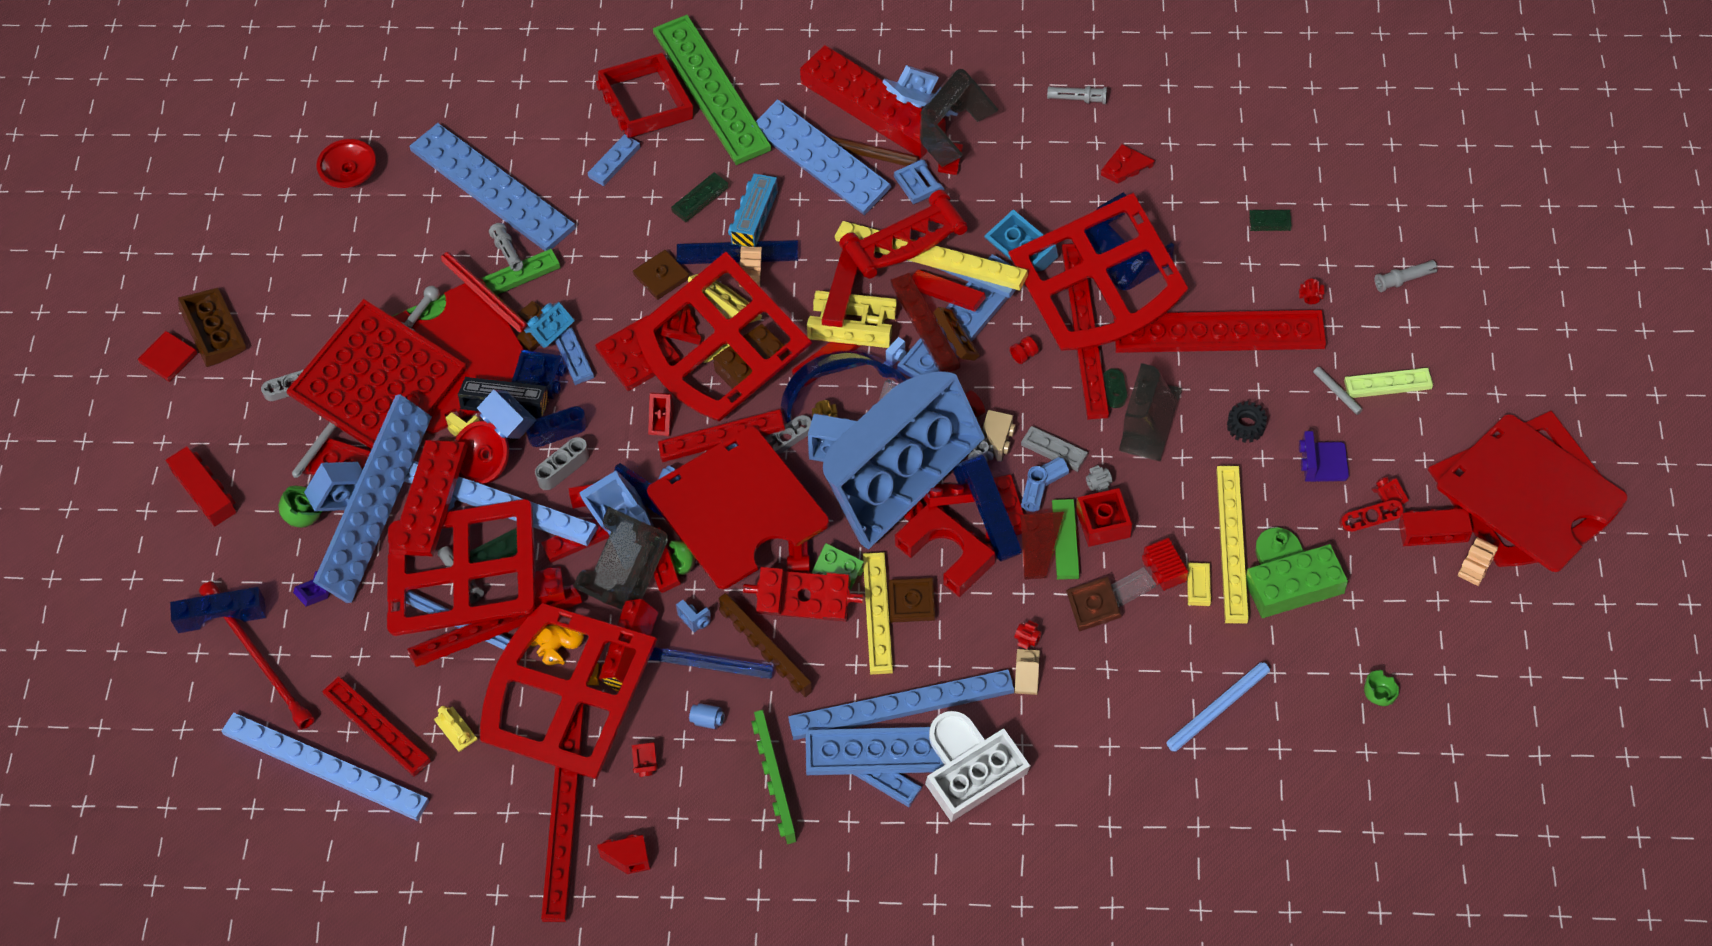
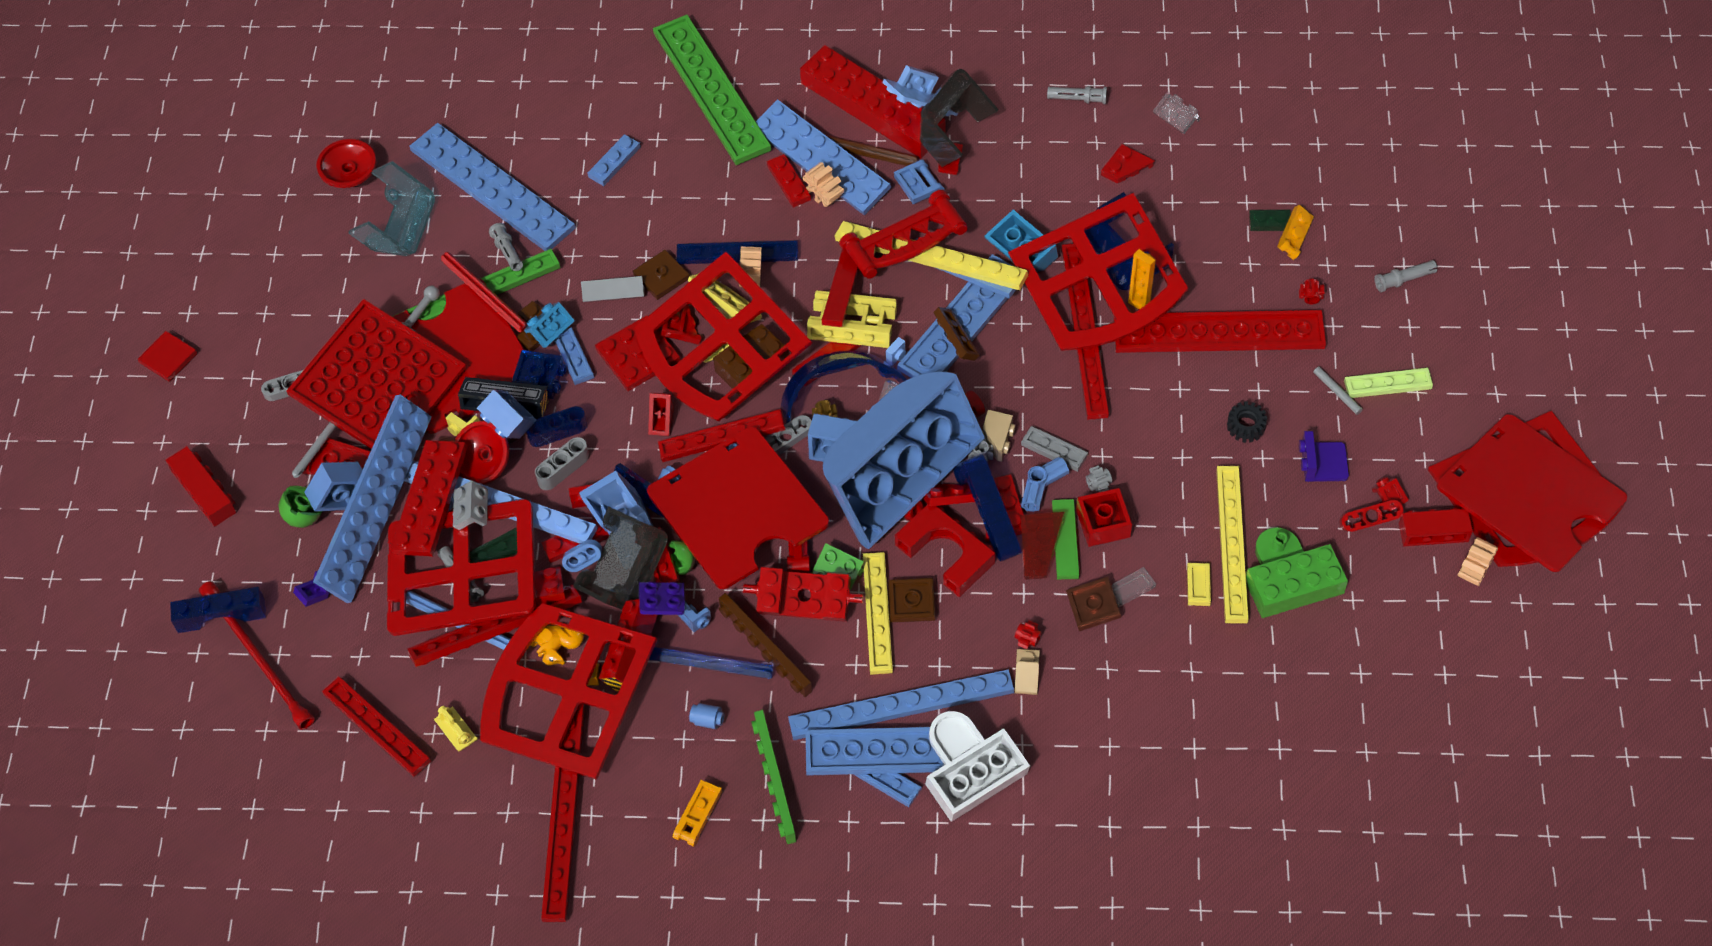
(211, 326): reddish brown slope -> none
(325, 766): light blue plate -> none
(408, 218): none -> clear light blue windscreen
(470, 505): none -> light grey bracket
(583, 554): none -> medium blue plate
(612, 289): none -> light grey tile
(626, 854): red slope -> none
(636, 69): red window -> none
(644, 759): red bracket -> none
(661, 598): none -> dark purple bracket
(697, 812): none -> light orange plate
(699, 197): clear green plate -> none
(753, 210): dark azure brick -> none
(788, 180): none -> red plate
(823, 184): none -> light nougat gear
(925, 323): clear red plate -> none
(948, 290): red tile -> none
(1023, 350): red wheel -> none
(1115, 386): clear green plate -> none
(1141, 279): none -> light orange plate
(1149, 414): clear smoke windscreen -> none
(1165, 564): red brick -> none
(1176, 113): none -> clear bracket
(1218, 706): light blue axle -> none
(1295, 231): none -> light orange plate
(1380, 689): bright green hair -> none

